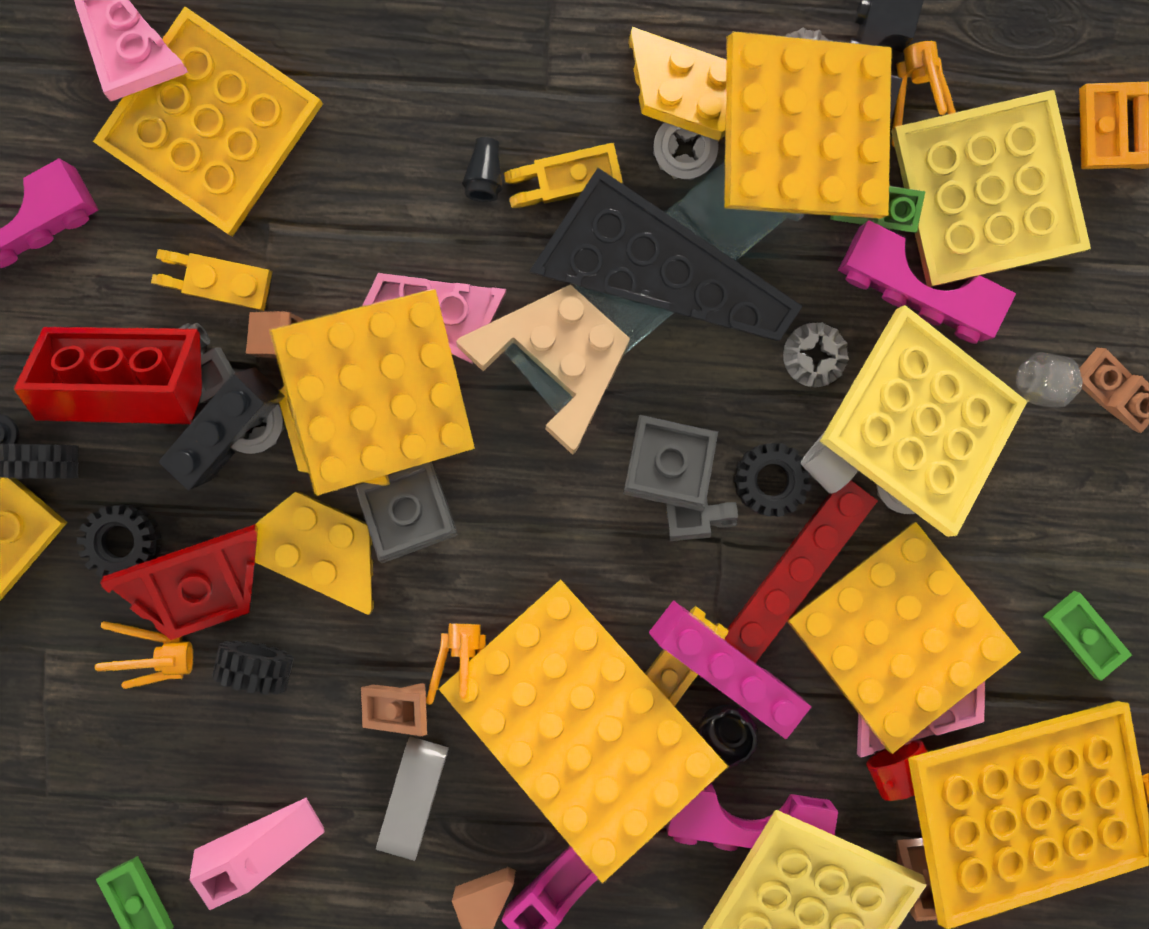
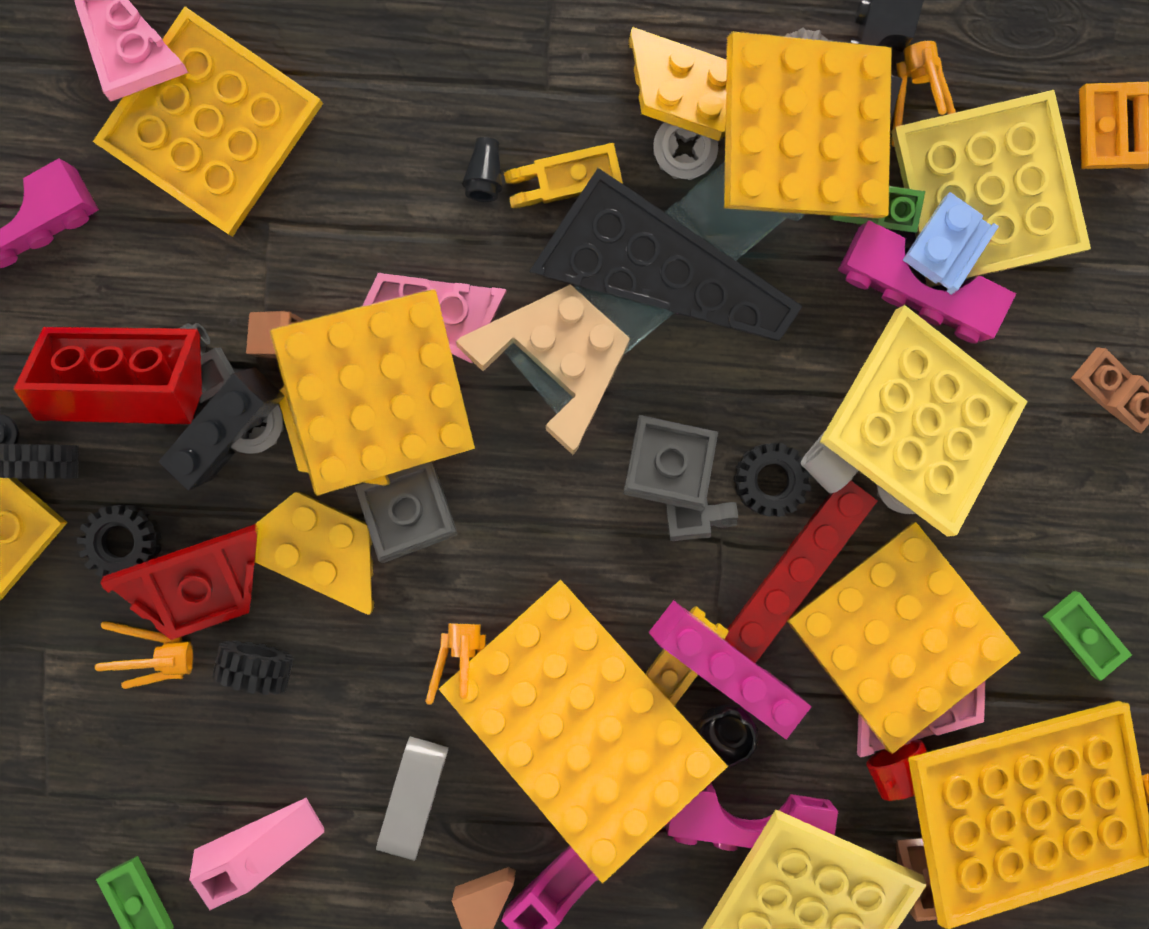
(217, 279): yellow hinge -> none
(395, 709): nougat slope -> none
(801, 366): light grey gear -> none
(950, 243): none -> light blue plate
(1049, 380): clear head -> none

